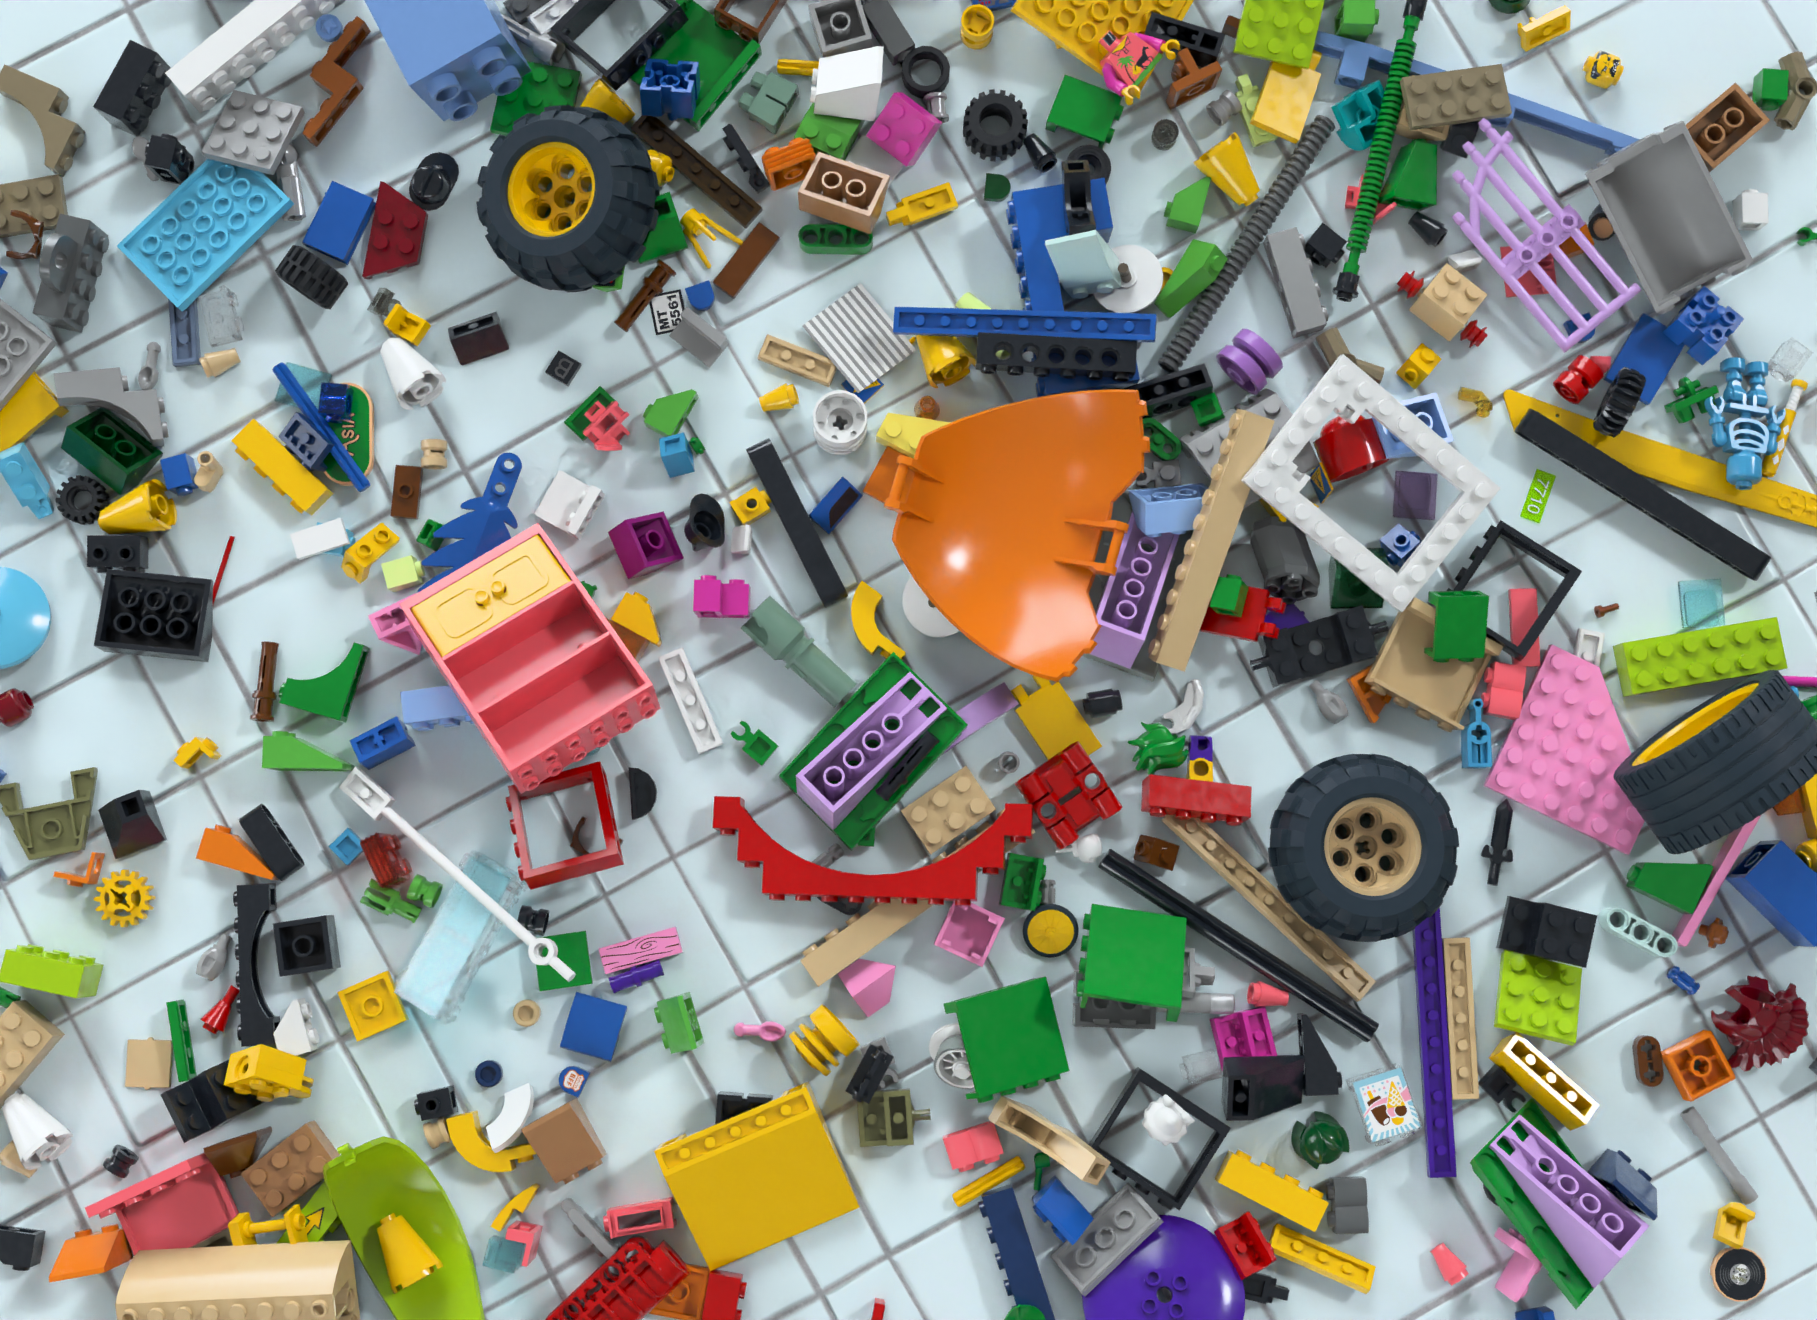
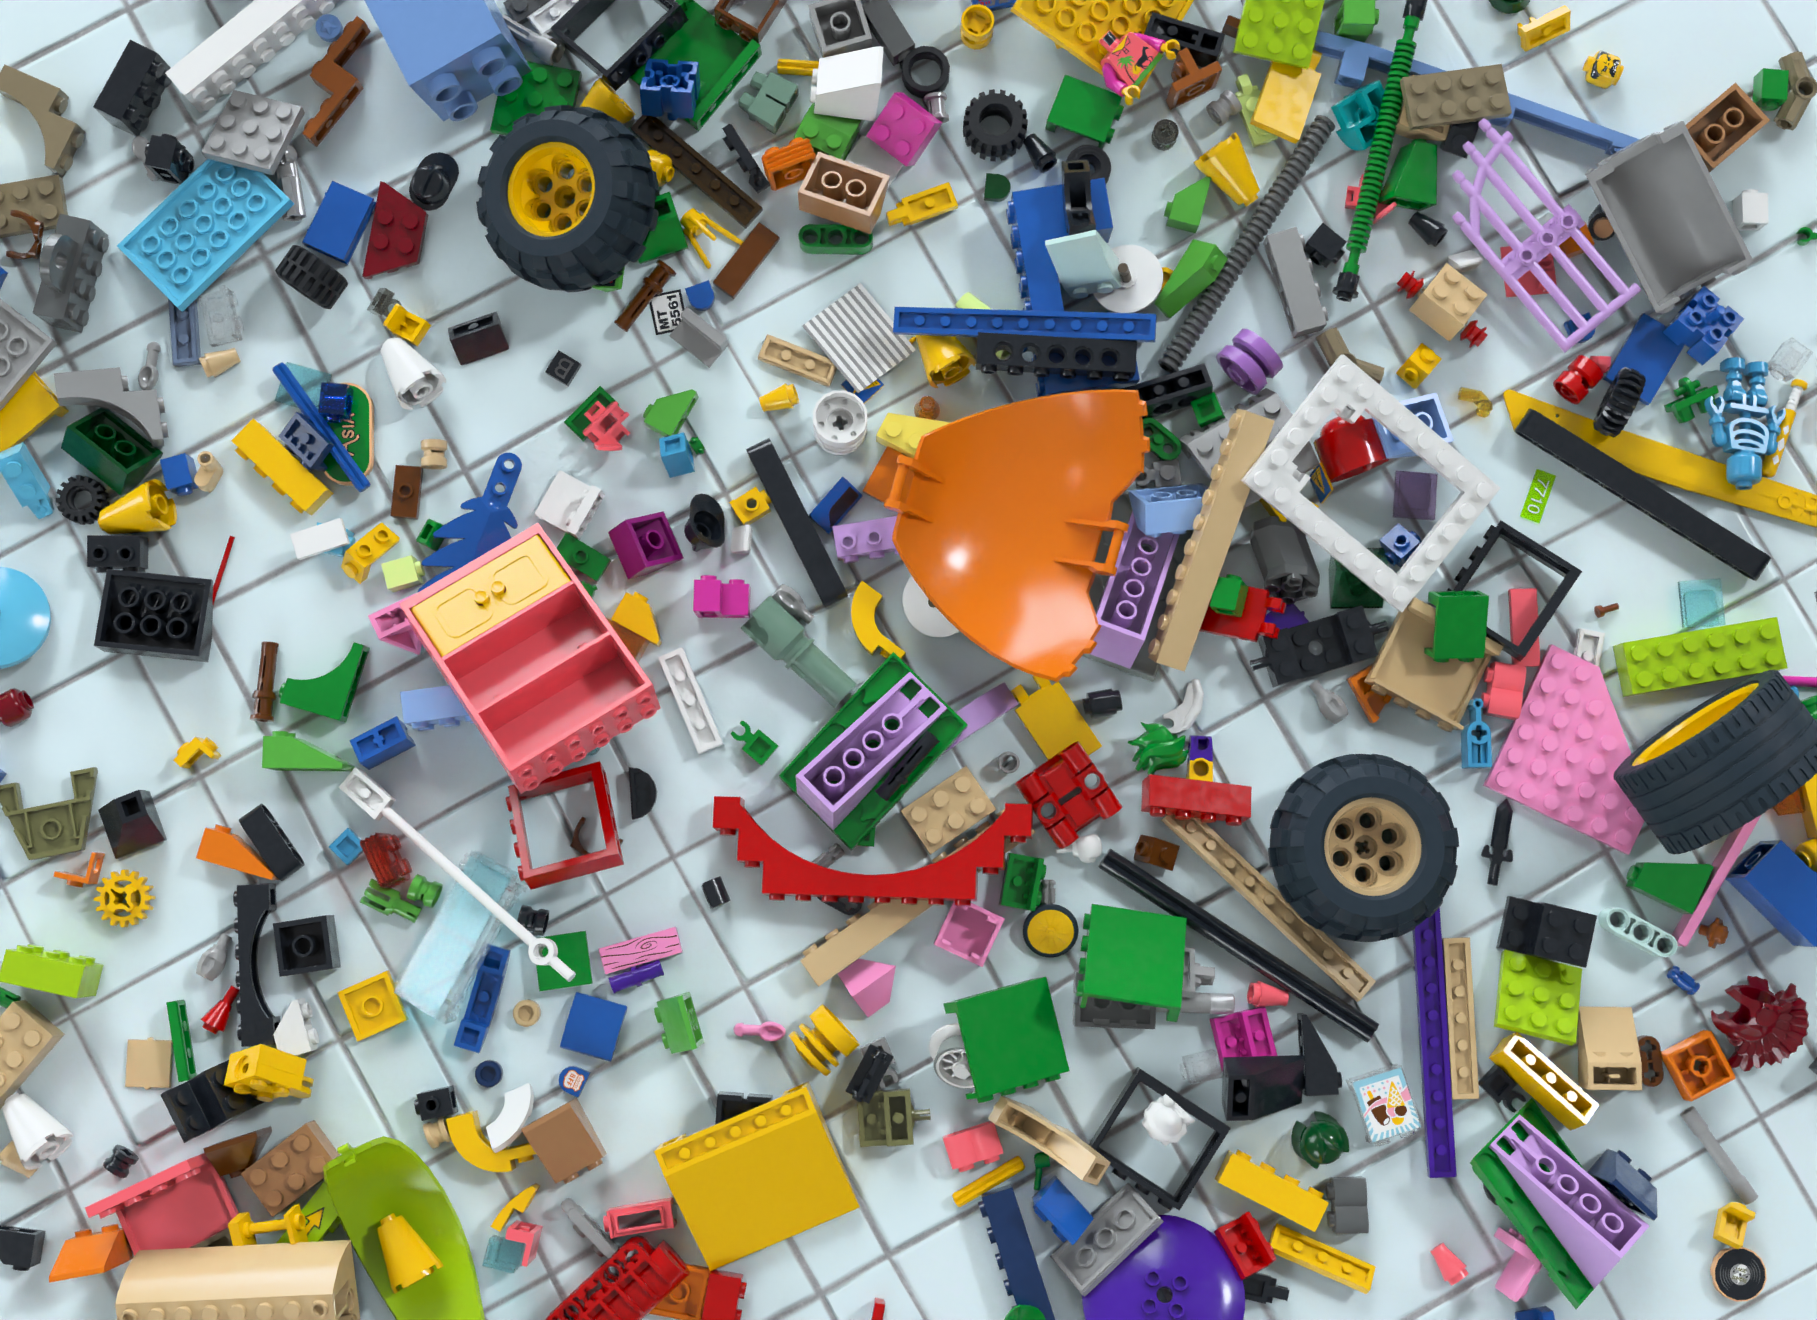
(483, 1000): none -> blue slope
(583, 557): none -> green plate
(715, 892): none -> black brick
(792, 603): none -> light grey piece
(864, 539): none -> lavender brick
(1608, 1049): none -> tan slope

